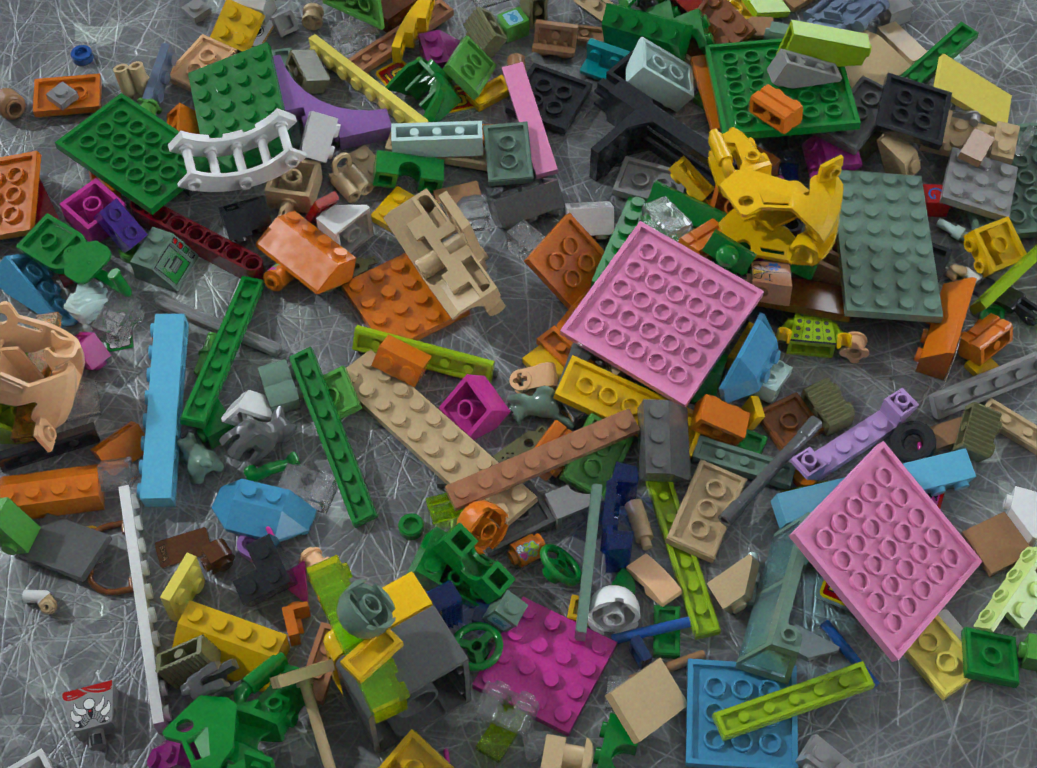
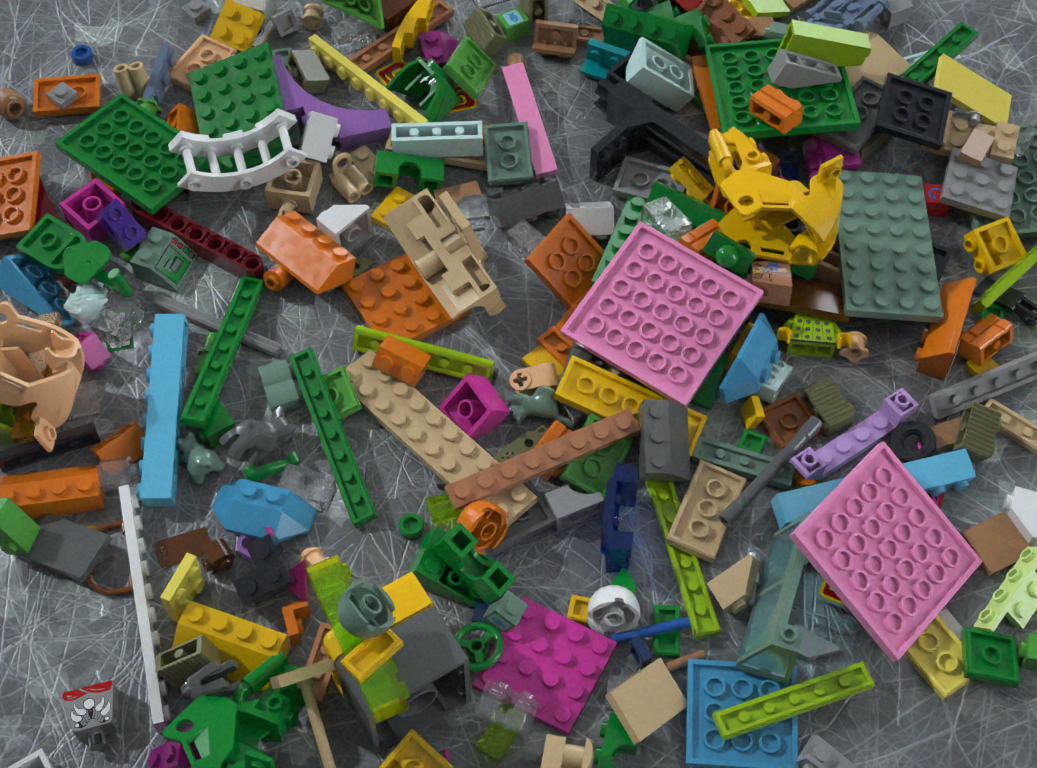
(43, 598): arm -> none
(245, 216): black brick -> none
(248, 406): white slope -> none
(321, 205): red tile -> none
(448, 603): clear blue brick -> none
(493, 92): yellow tile -> none
(526, 550): orange brick -> none
(556, 96): black plate -> none
(557, 569): green piece -> none
(588, 562): sand green tile -> none
(639, 523): tan cylinder -> none
(655, 579): light nougat slope -> none
(719, 420): orange brick -> none
(845, 648): blue bar -> none
(898, 155): tan slope -> none
(901, 42): tan tile -> none
(956, 232): light aqua bar -> none
(964, 272): tan arm -> none

